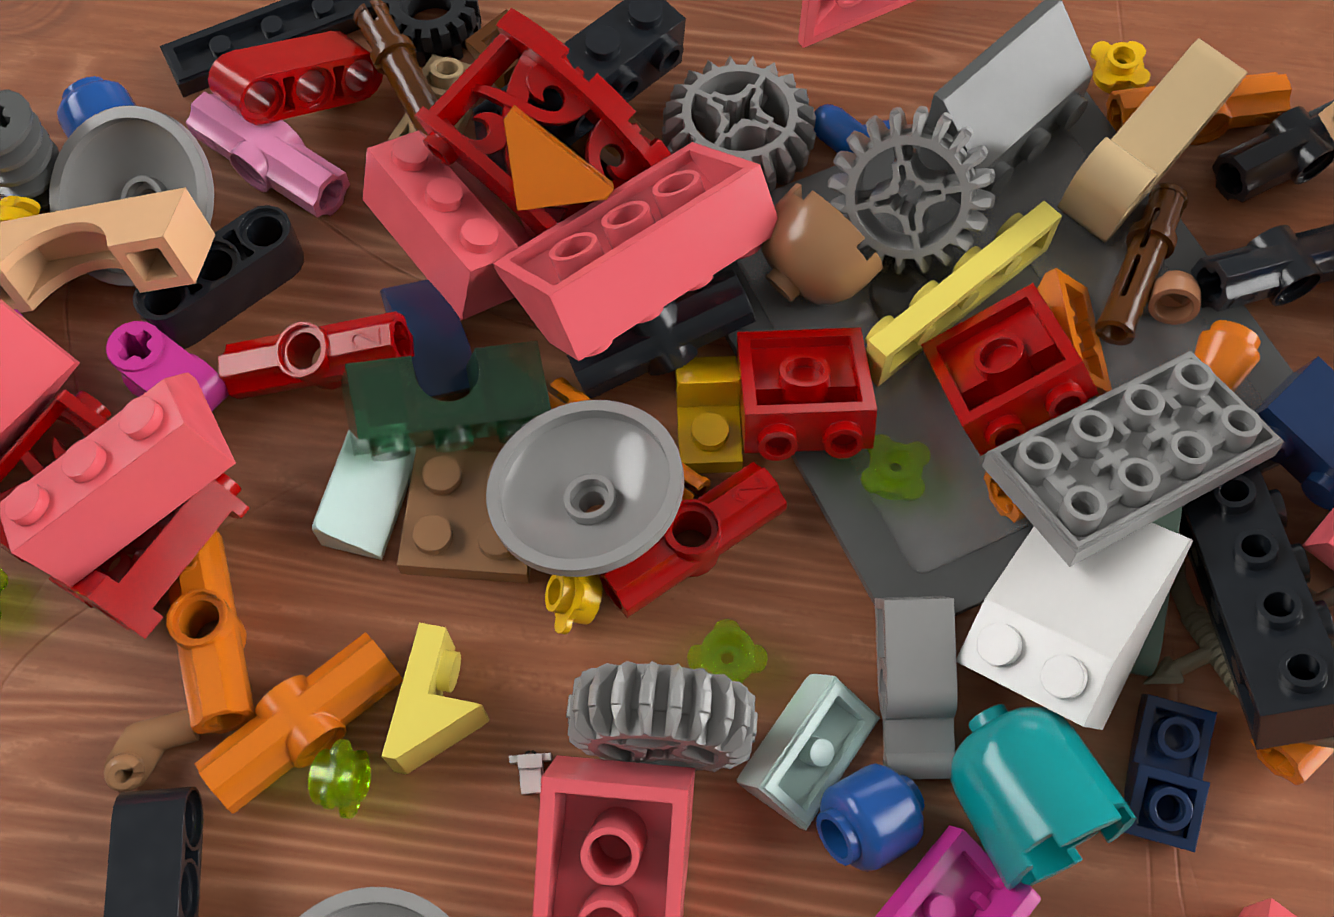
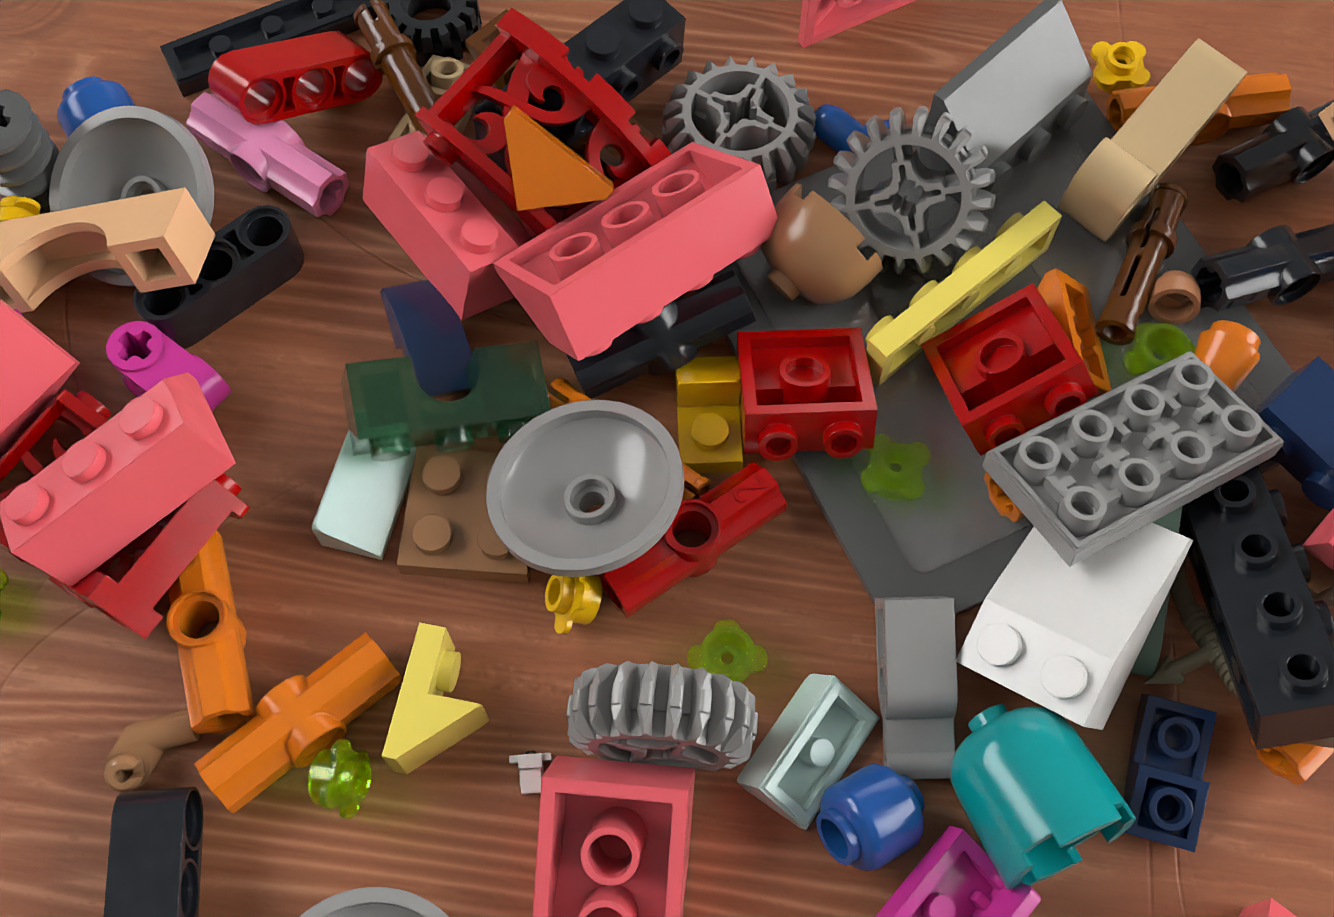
(286, 359): red piece -> none
(1157, 338): none -> clear neon green plate

